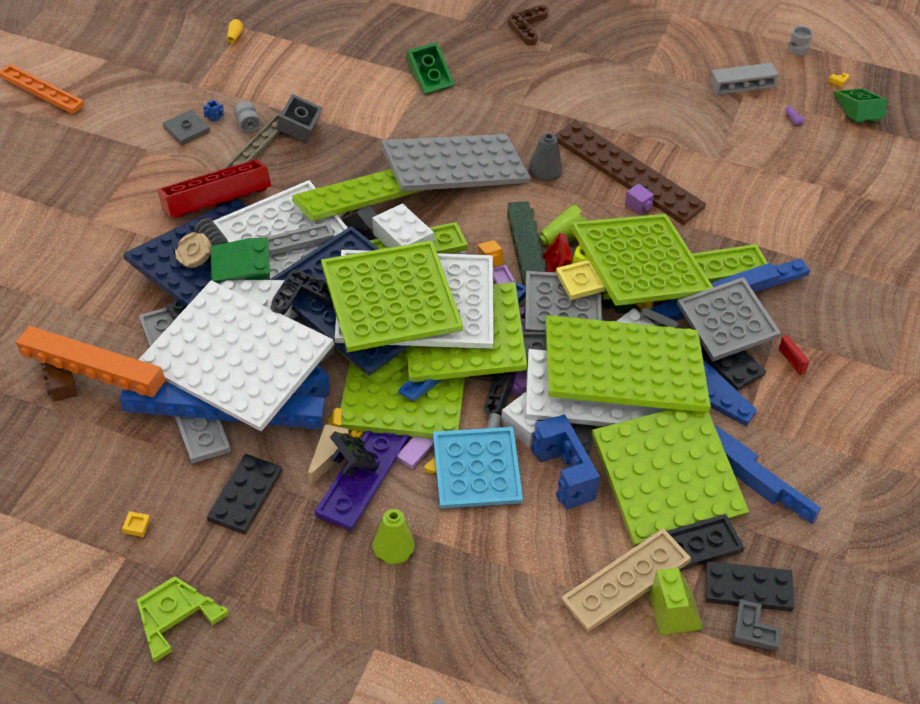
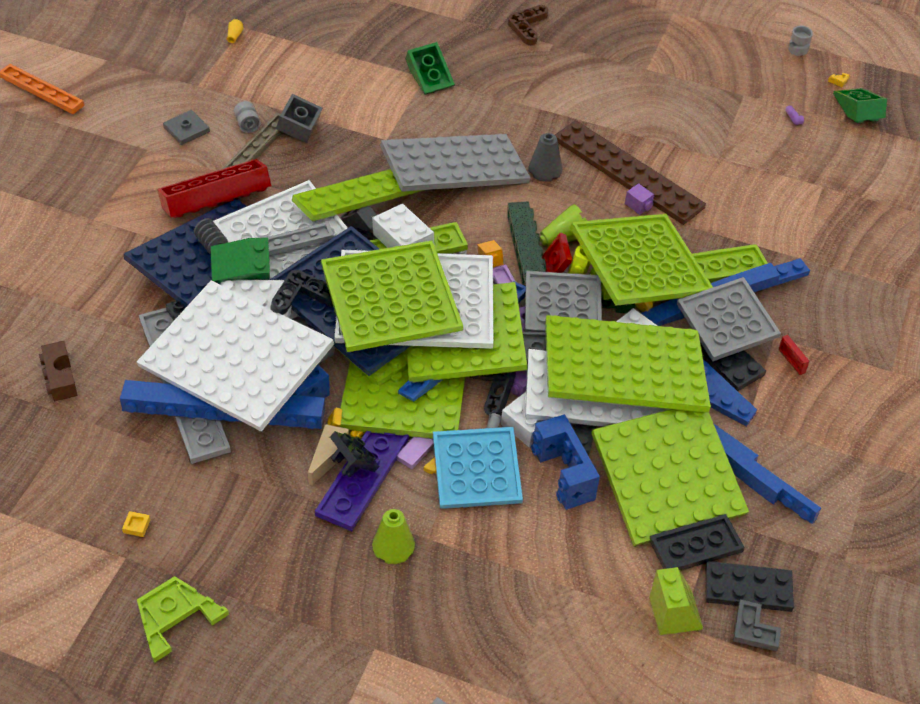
(91, 361): orange brick -> none
(193, 250): tan tile -> none
(213, 110): blue gear -> none
(244, 494): black plate -> none
(579, 279): light yellow plate -> none
(623, 580): tan plate -> none
(659, 319): dark grey plate -> none
(743, 78): light grey brick -> none

